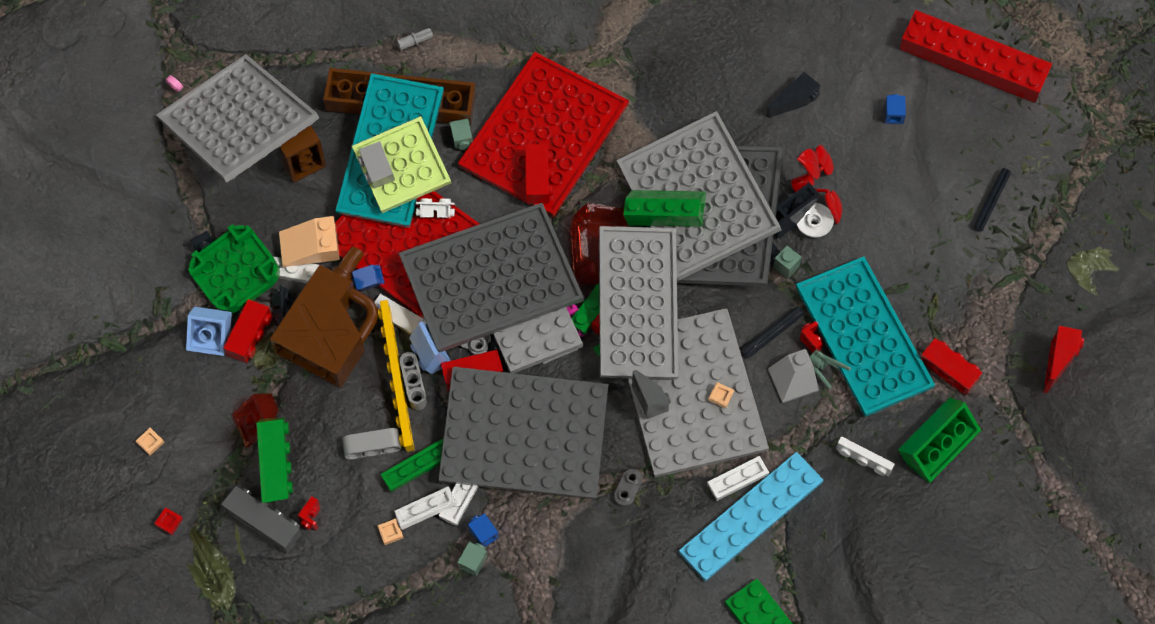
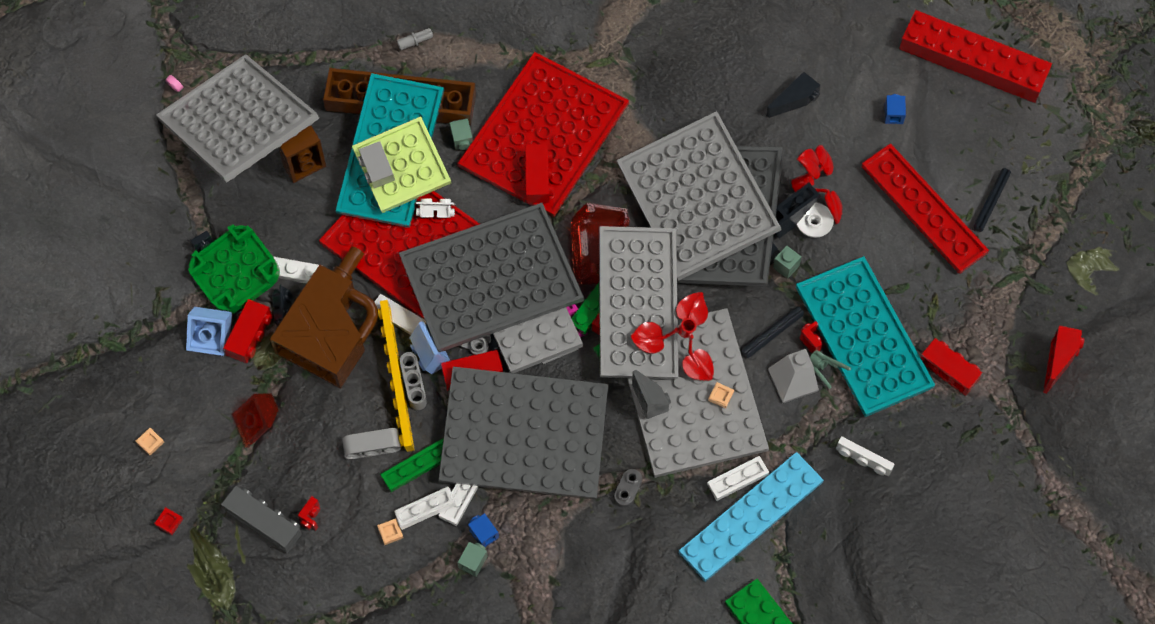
(274, 459): green slope -> none
(309, 242): light nougat slope -> none
(368, 277): blue brick -> none
(665, 208): green slope -> none
(693, 313): none -> red plant
(925, 208): none -> red plate
(940, 439): green slope -> none

